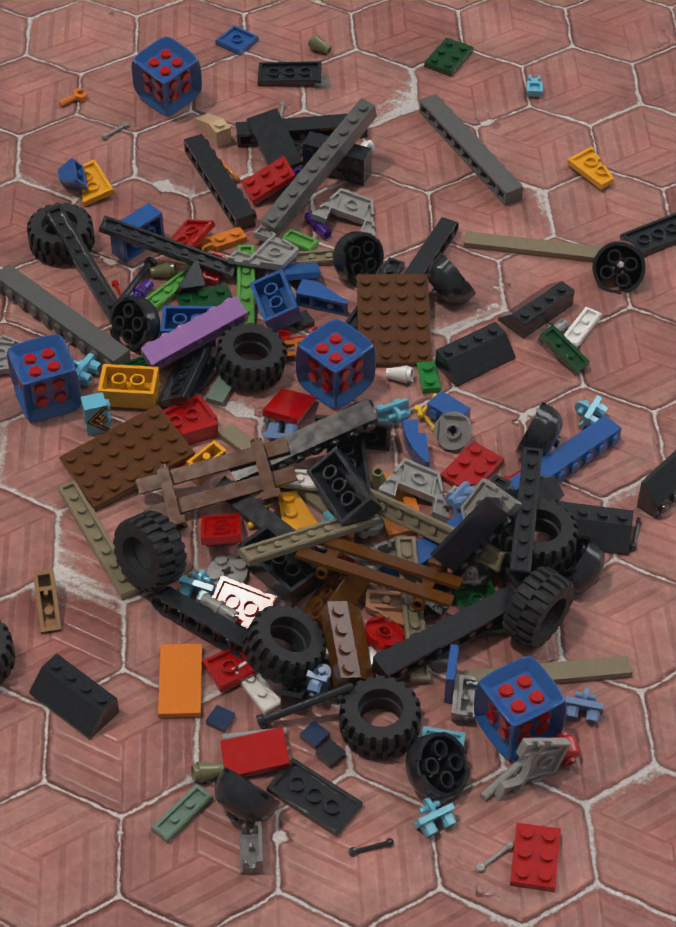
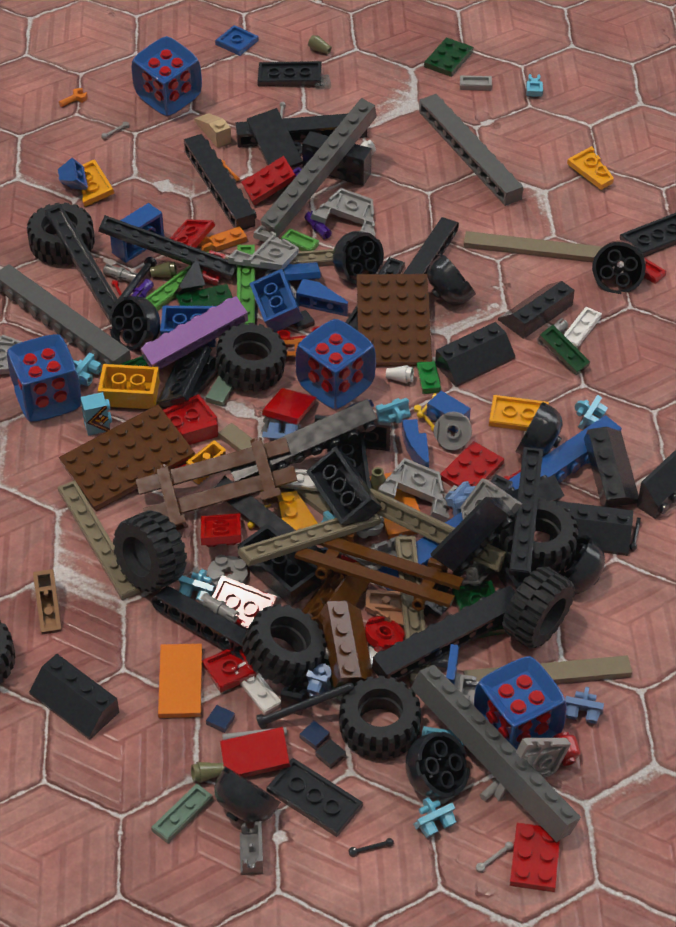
(119, 273): none -> light grey pin
(476, 83): none -> light grey tile
(496, 753): none -> dark grey brick
(513, 412): none -> light orange tile
(610, 467): none -> black slope
(653, 272): none -> red tile

